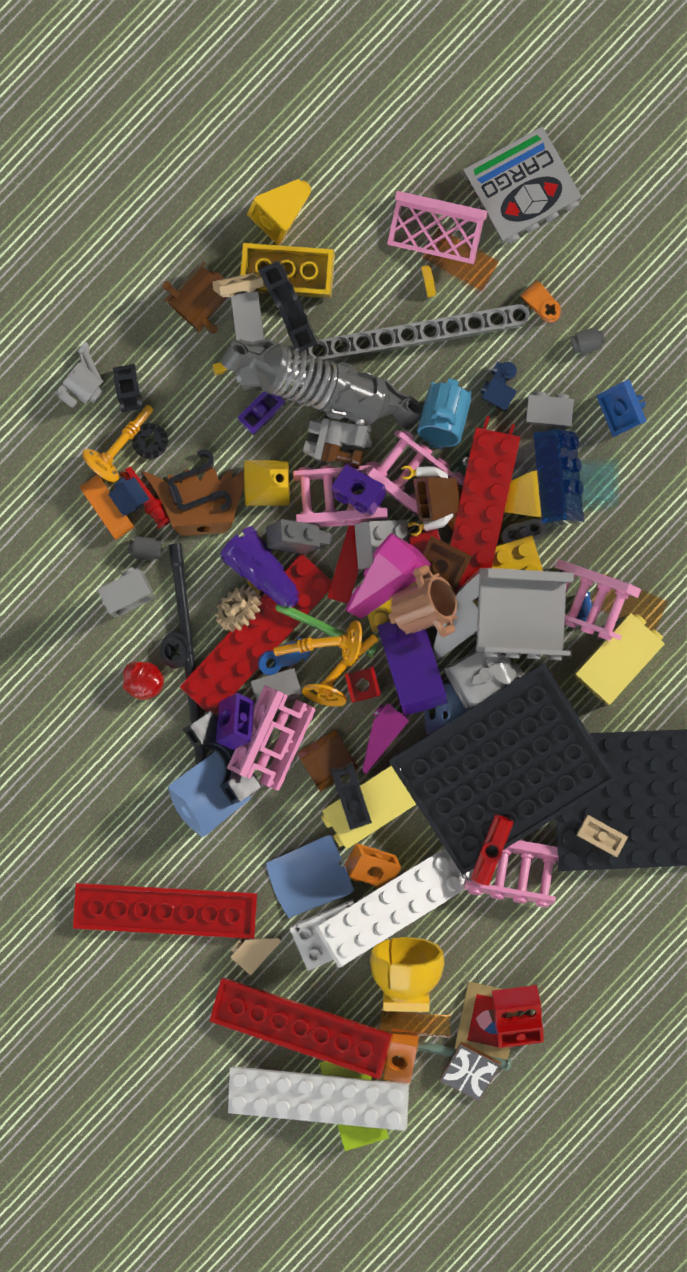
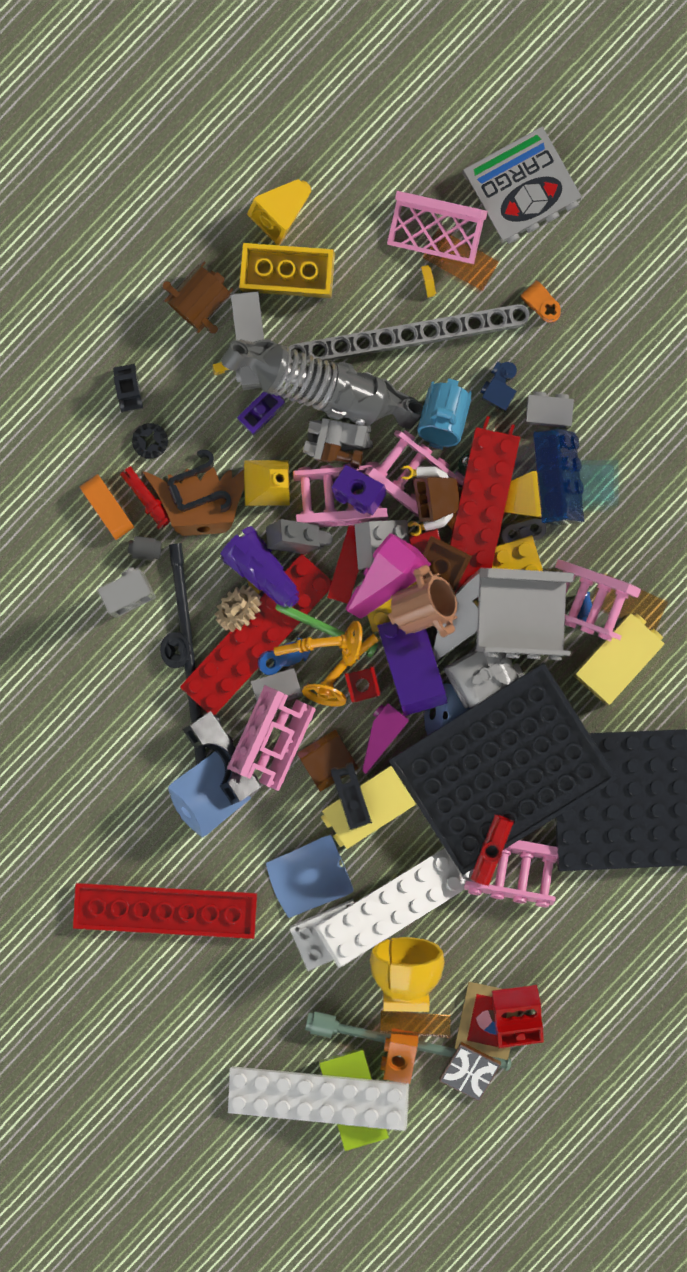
(82, 381): light grey piece -> none
(102, 462): light orange dish -> none
(128, 496): dark blue brick -> none
(142, 680): red hair -> none
(235, 721): dark purple brick -> none
(245, 283): tan plate -> none
(253, 952): tan slope -> none
(289, 306): black arch -> none
(301, 1028): red plate -> none
(372, 865): orange brick -> none
(587, 340): dark grey brick -> none
(601, 836): tan plate -> none
(622, 408): blue tile -> none

